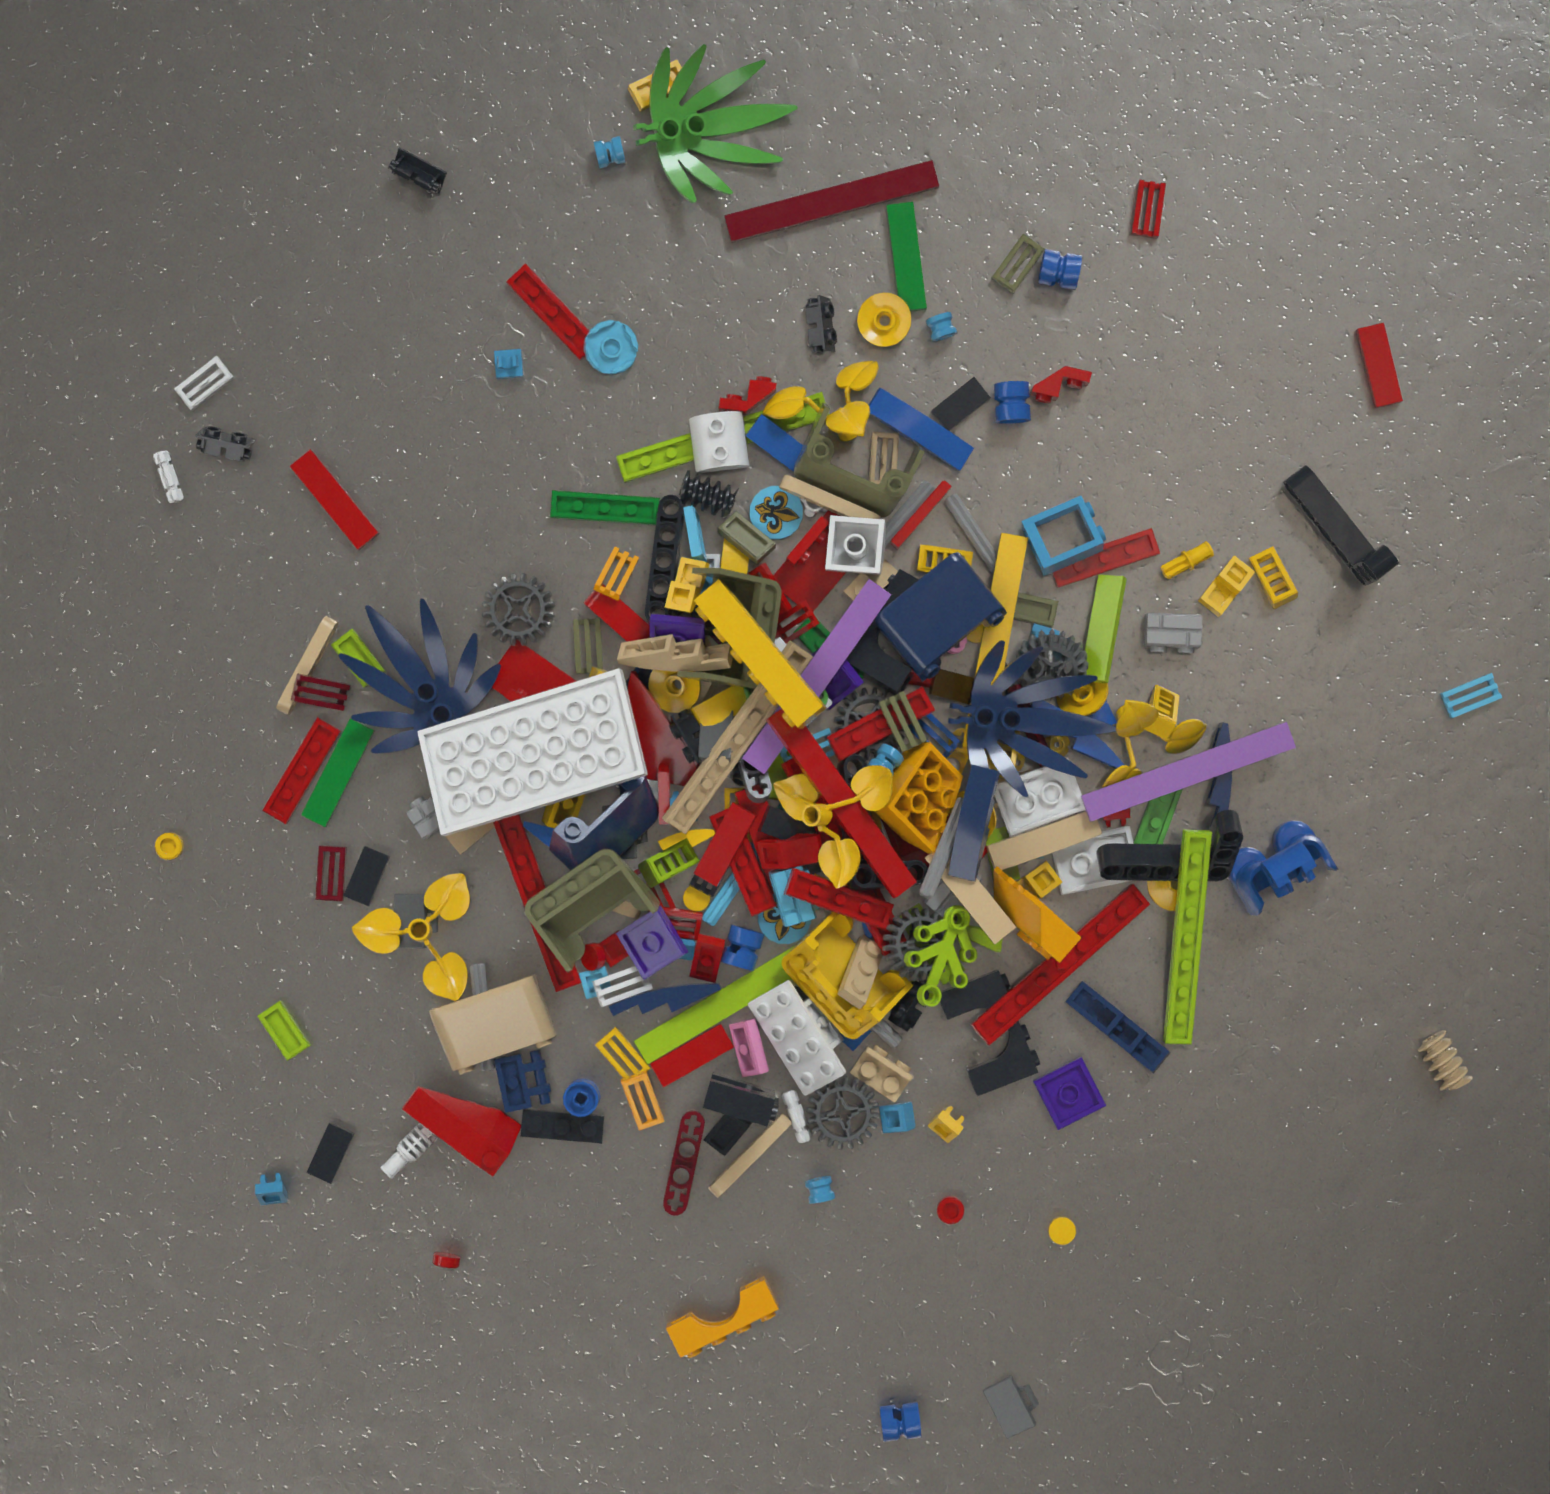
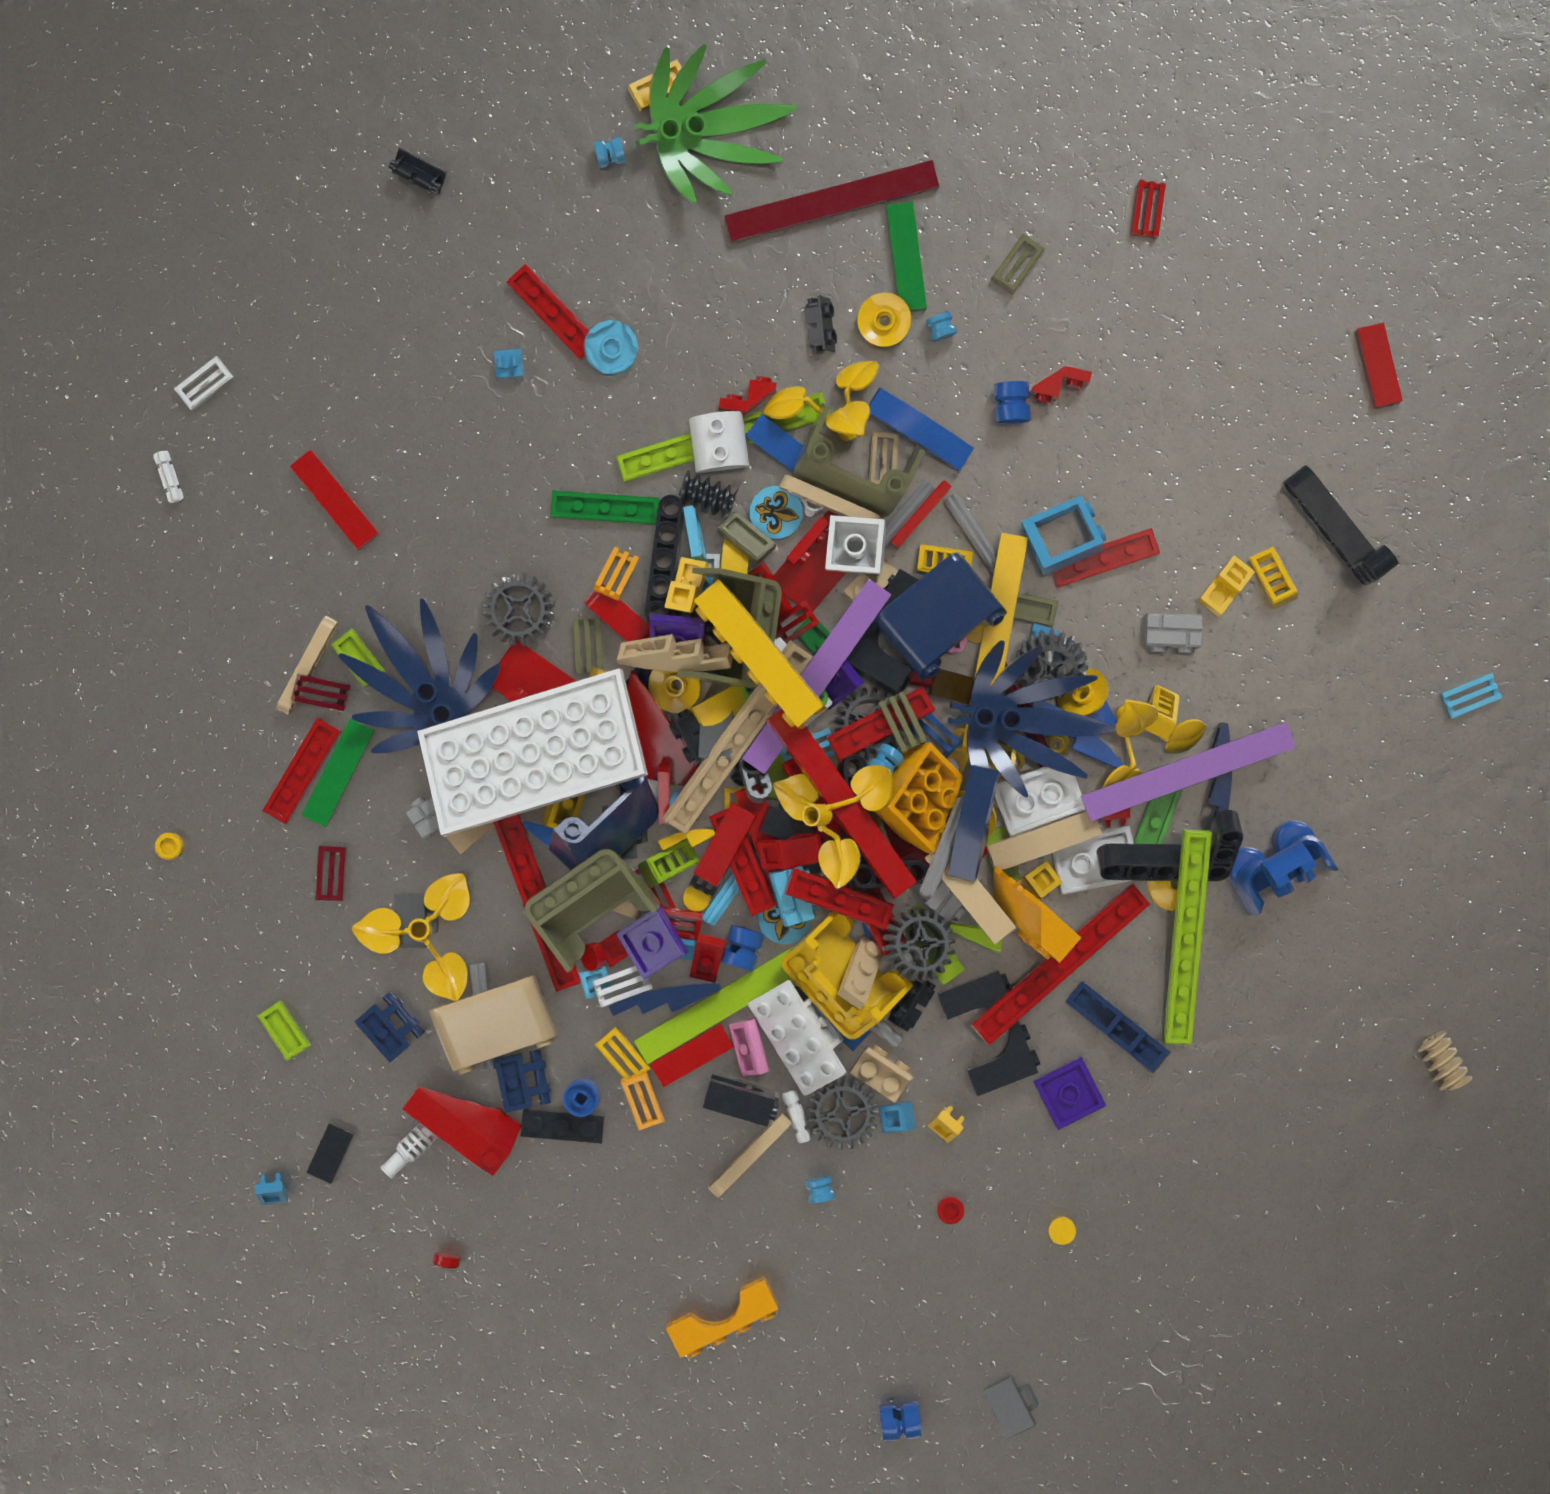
(213, 440): black hinge -> none
(366, 876): black tile -> none
(383, 1032): none -> dark blue plate
(686, 1163): dark red beam -> none
(726, 1133): black tile -> none
(944, 953): lime plant -> none
(961, 404): black tile -> none
(1060, 269): blue wheel -> none
(1104, 625): lime tile -> none
(1187, 560): yellow axle -> none

